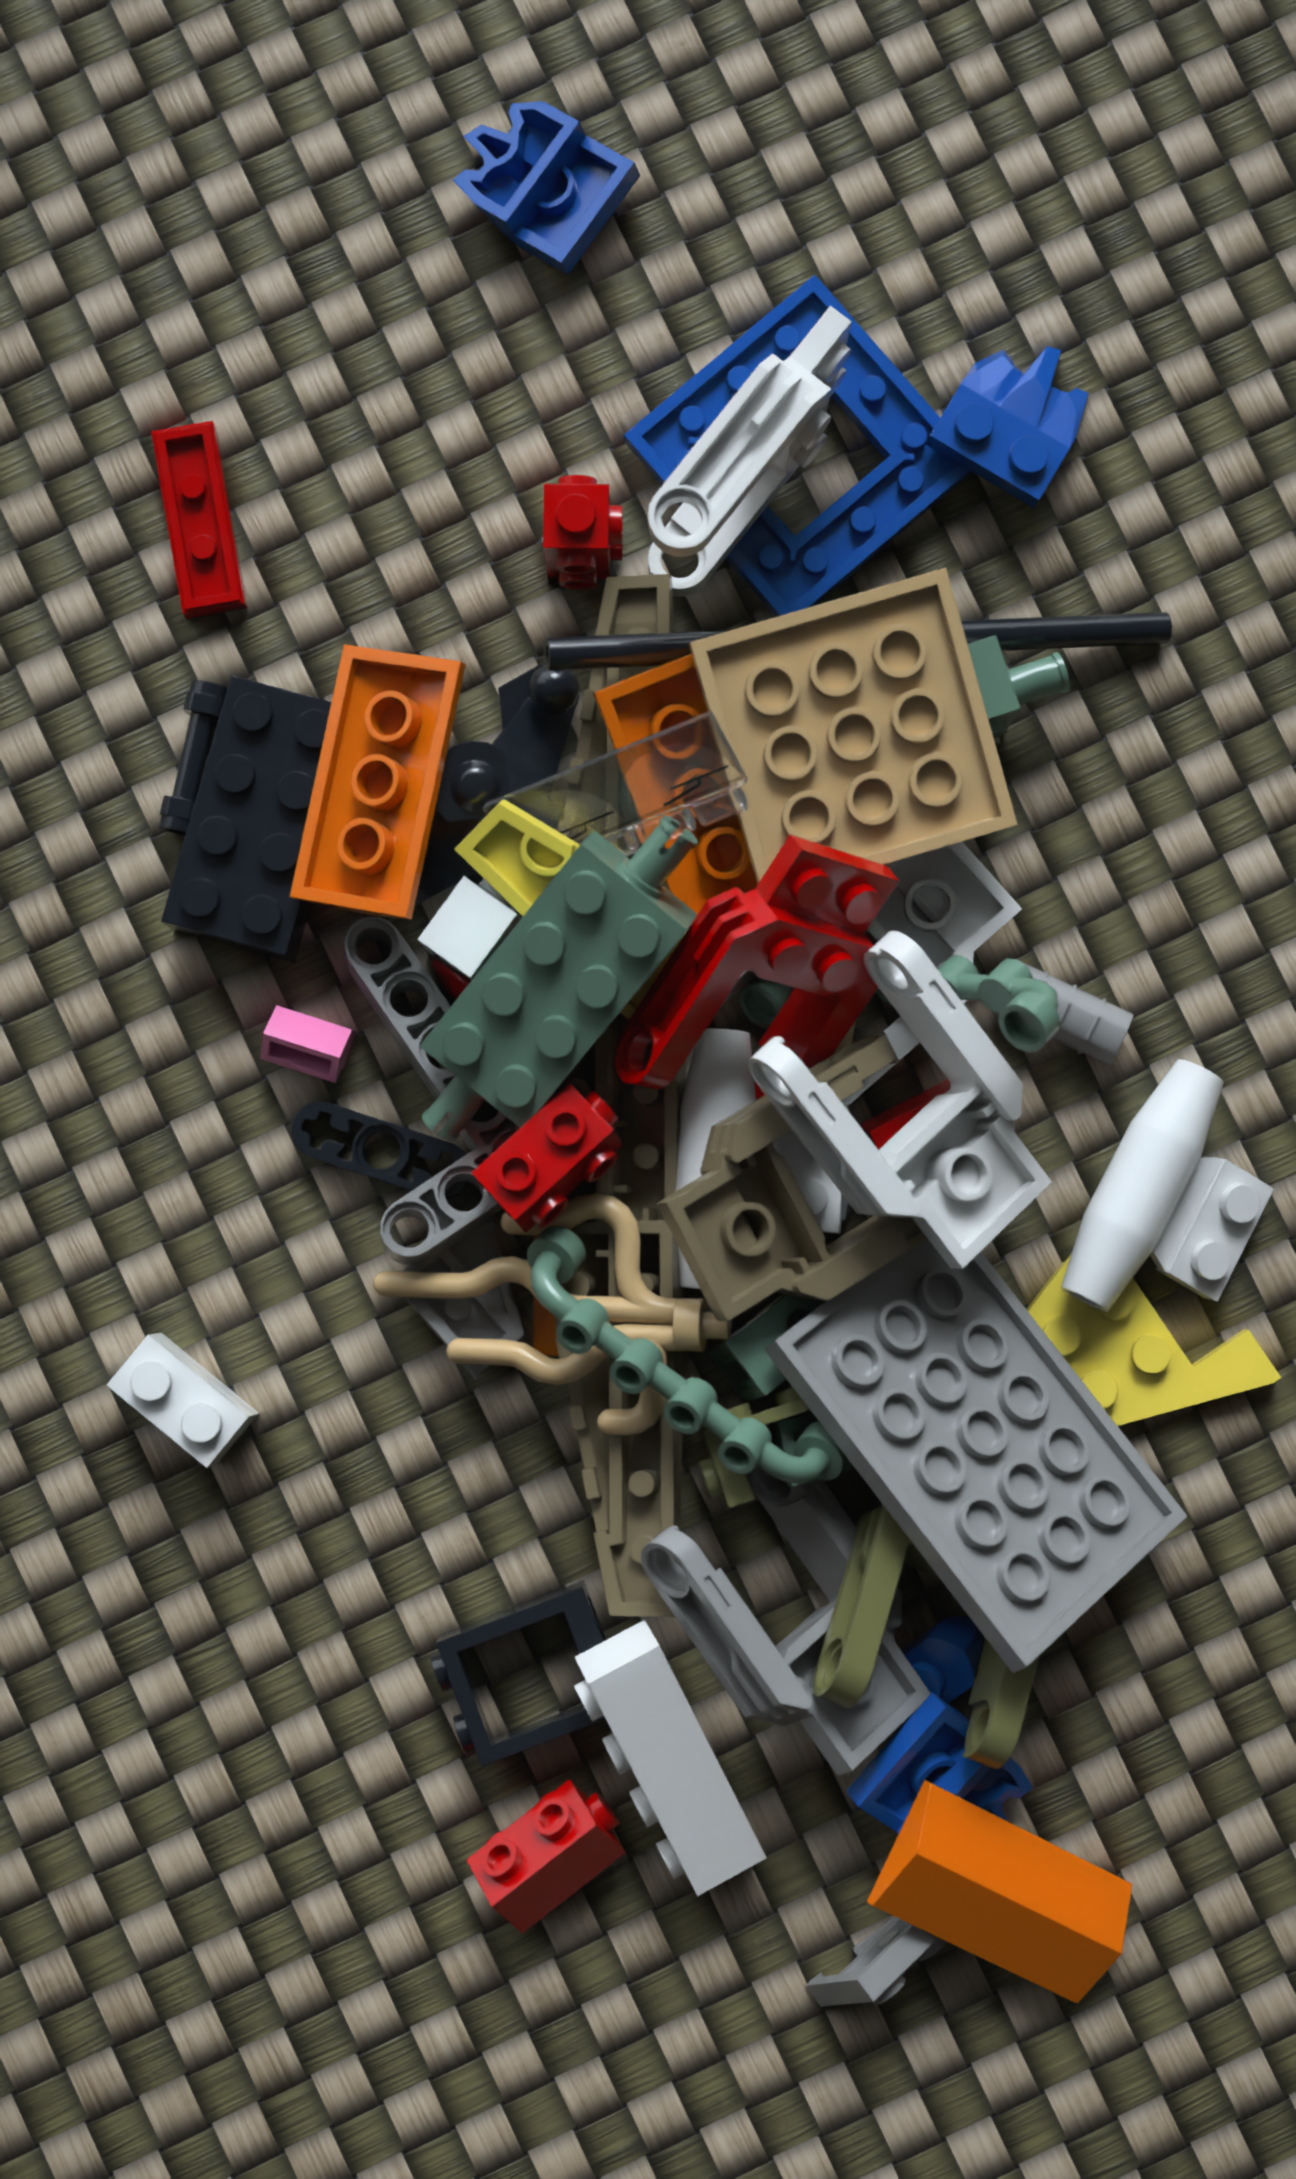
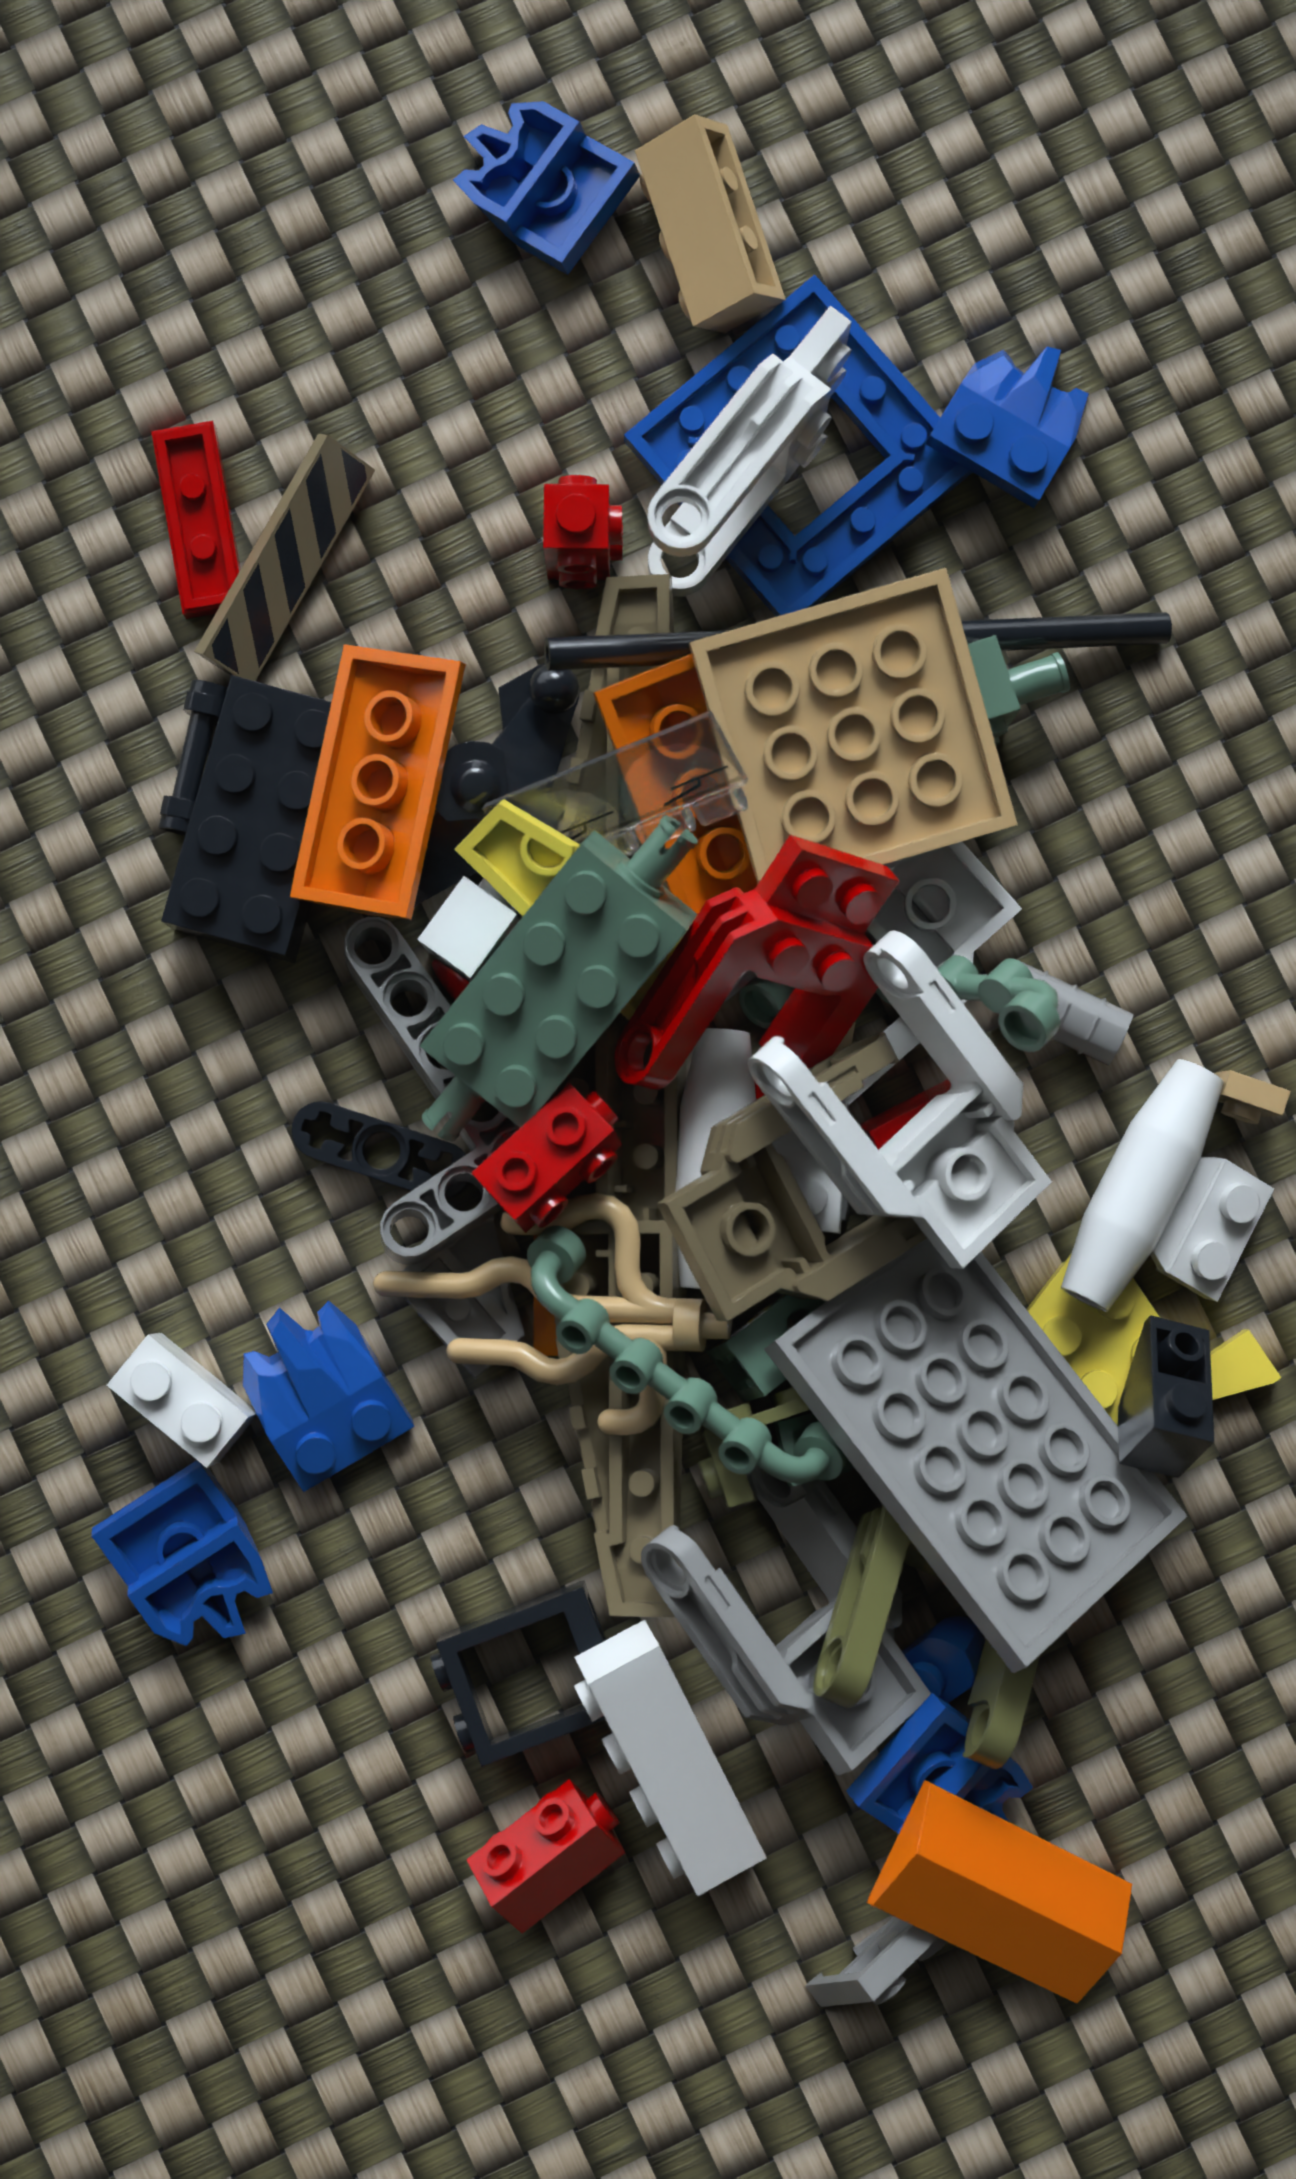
(184, 1555): none -> blue plate
(285, 559): none -> dark tan tile
(306, 1044): bright pink piece -> none
(322, 1396): none -> blue plate
(709, 225): none -> tan brick
(1167, 1399): none -> black slope
(1250, 1098): none -> tan plate

